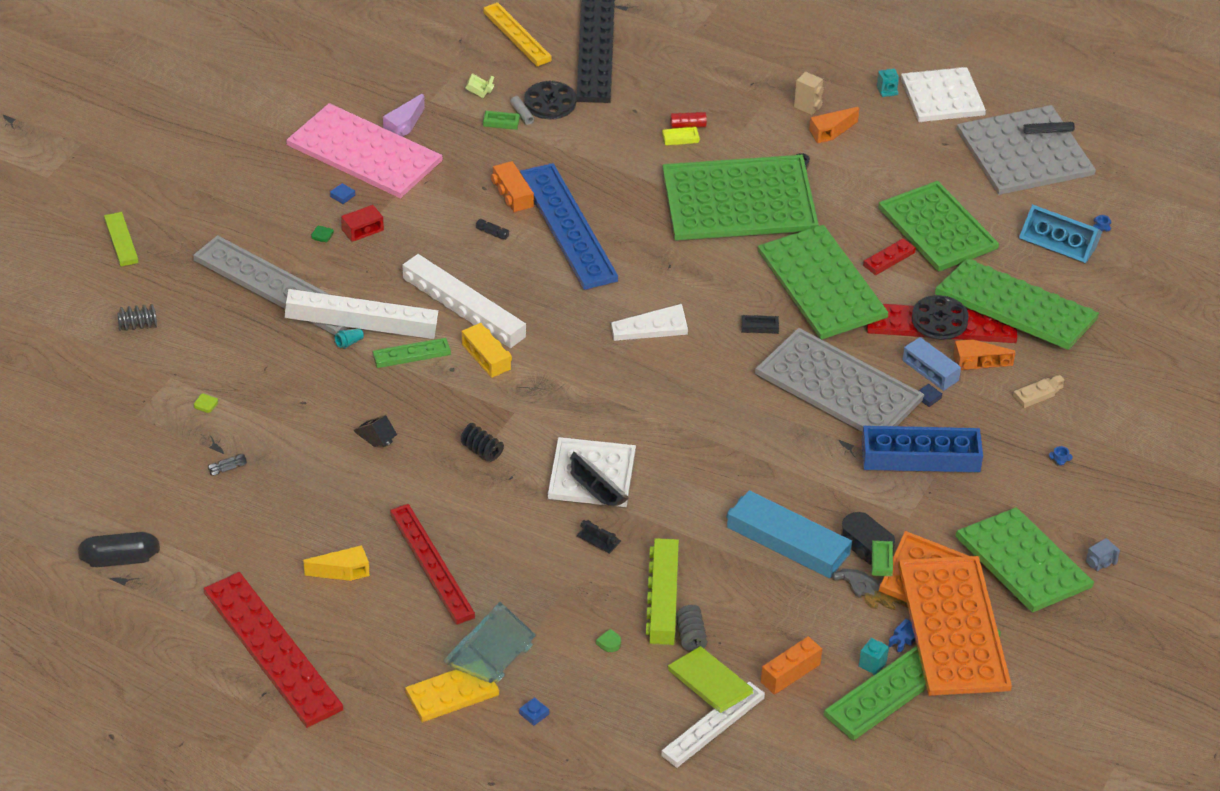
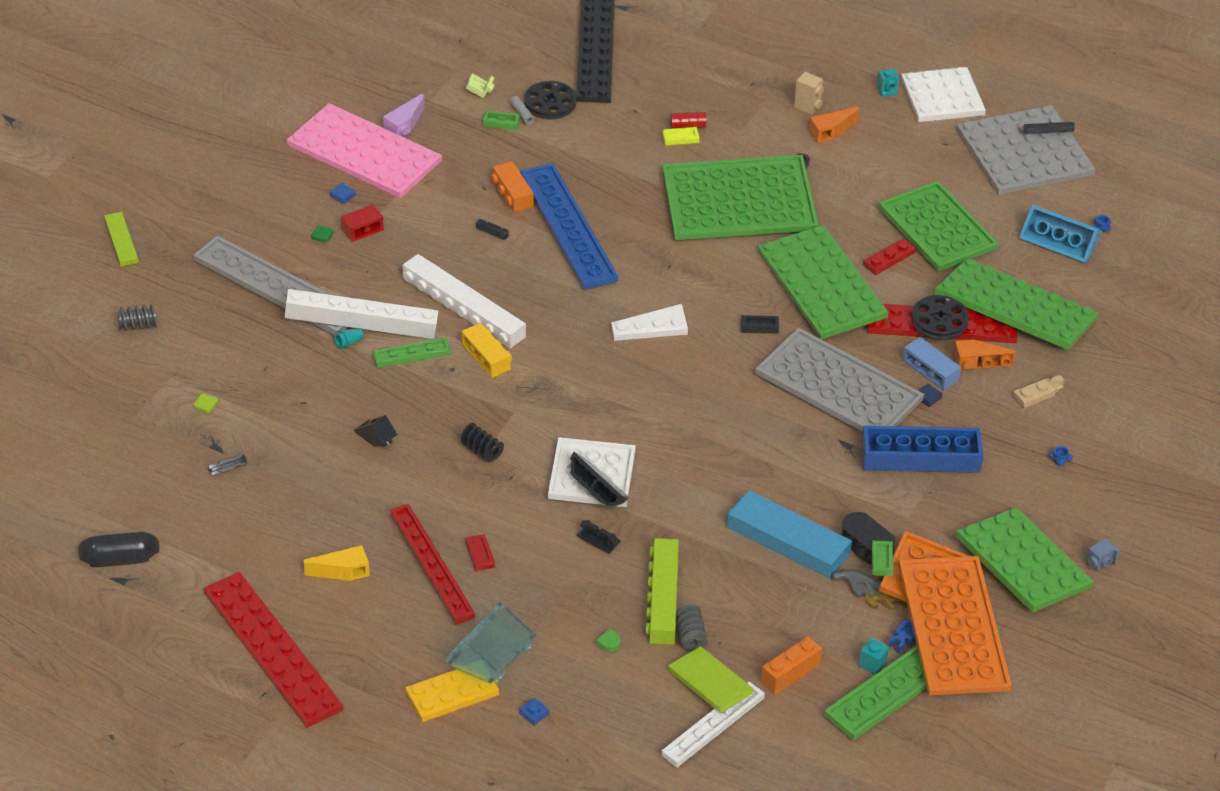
(480, 552): none -> red tile
(517, 34): yellow plate -> none

